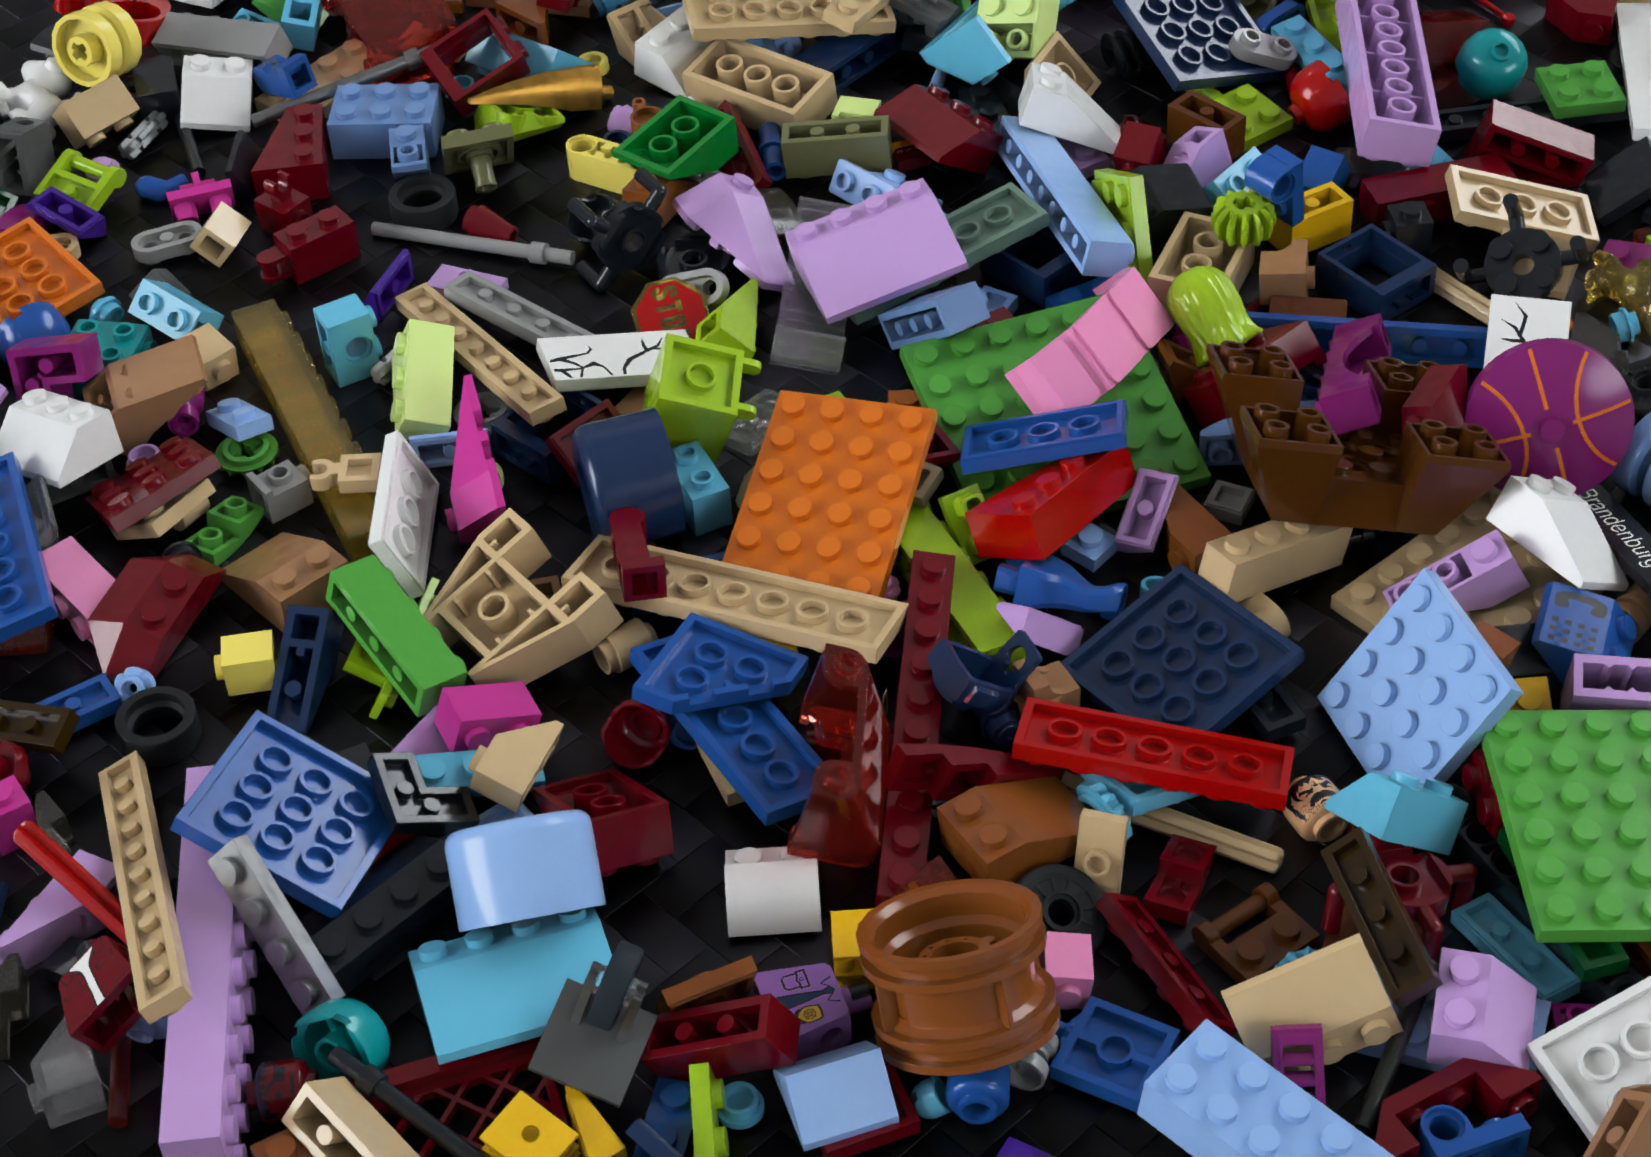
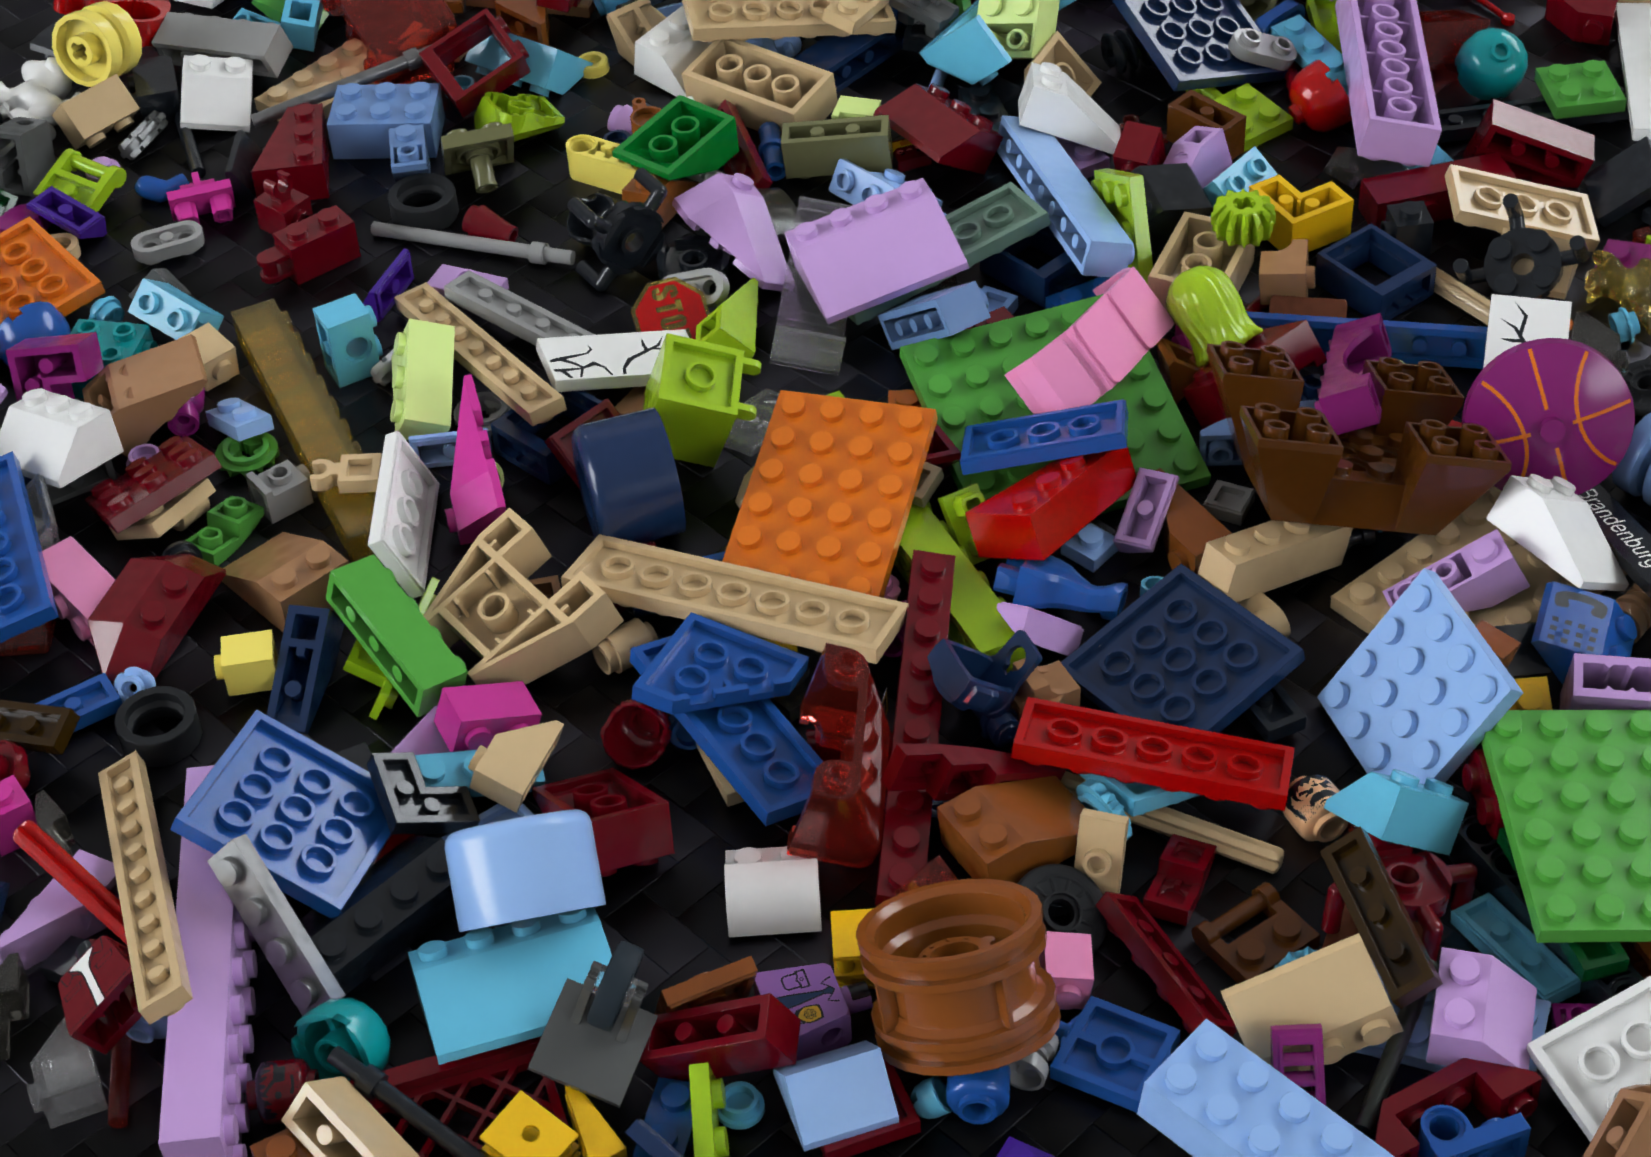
(220, 234): tan brick -> none
(282, 76): blue leg -> none
(564, 89): pearl gold piece -> none
(638, 573): dark red leg -> none
(703, 489): medium azure brick -> none
(1279, 179): blue plate -> none
(1324, 166): blue brick -> none
(1438, 396): dark red slope -> none

